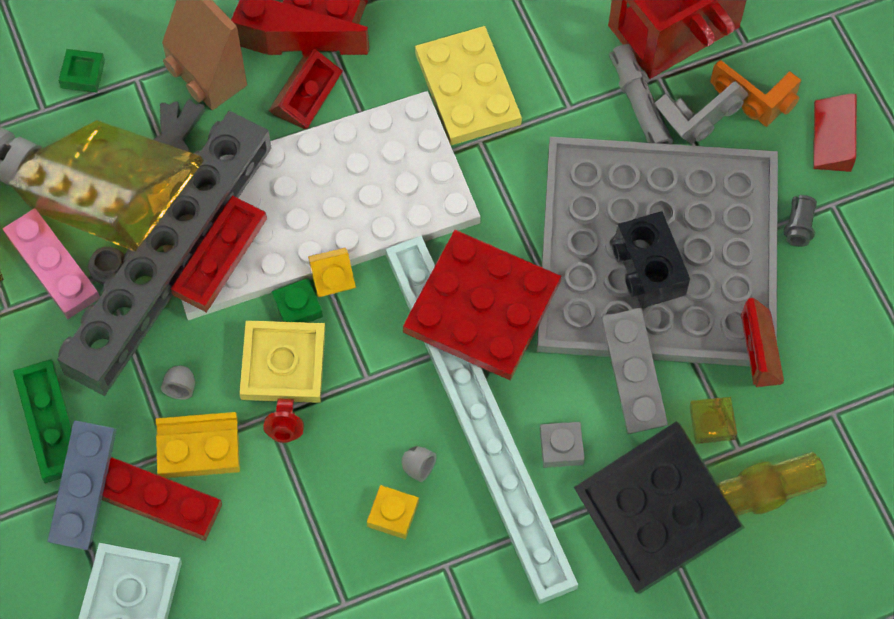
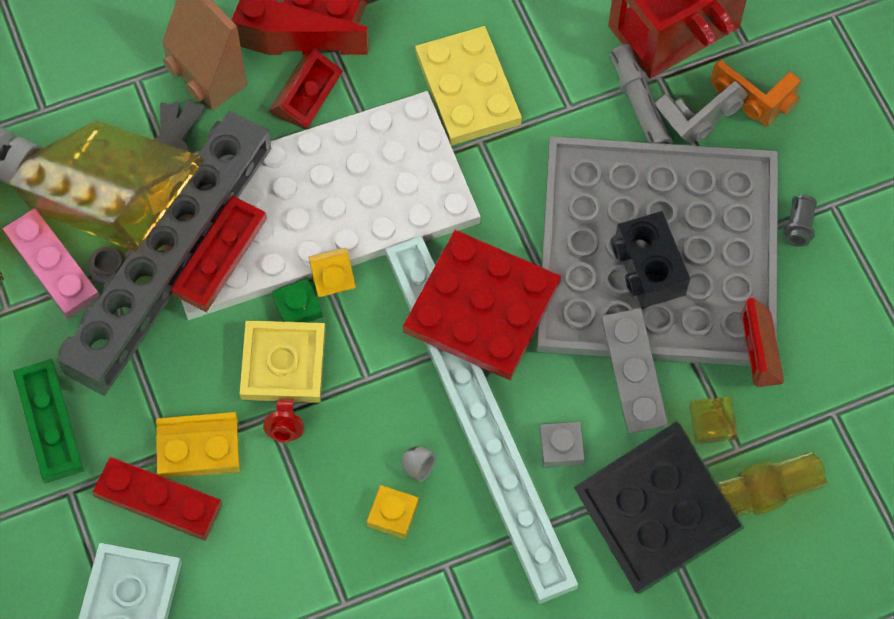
(81, 70): green plate -> none
(82, 485): sand blue plate -> none
(178, 382): light grey hinge -> none
(835, 133): slope -> none

